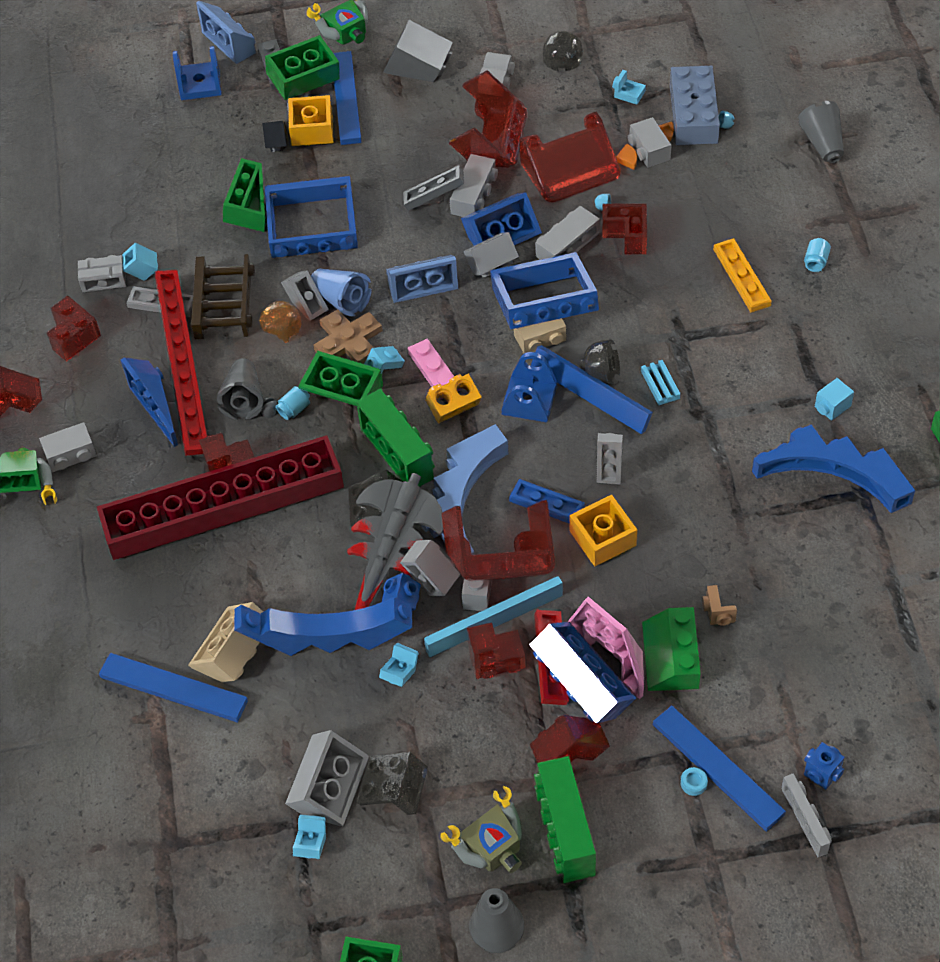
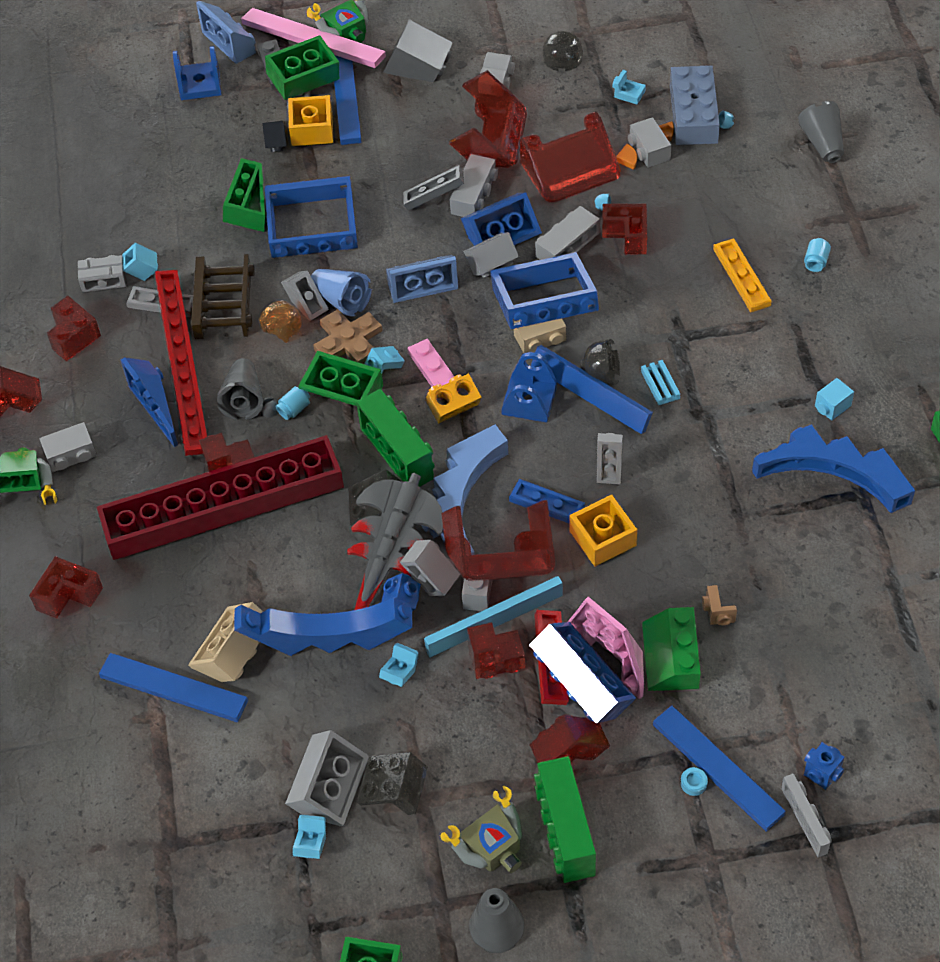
(65, 582): none -> clear red brick
(299, 32): none -> bright pink tile

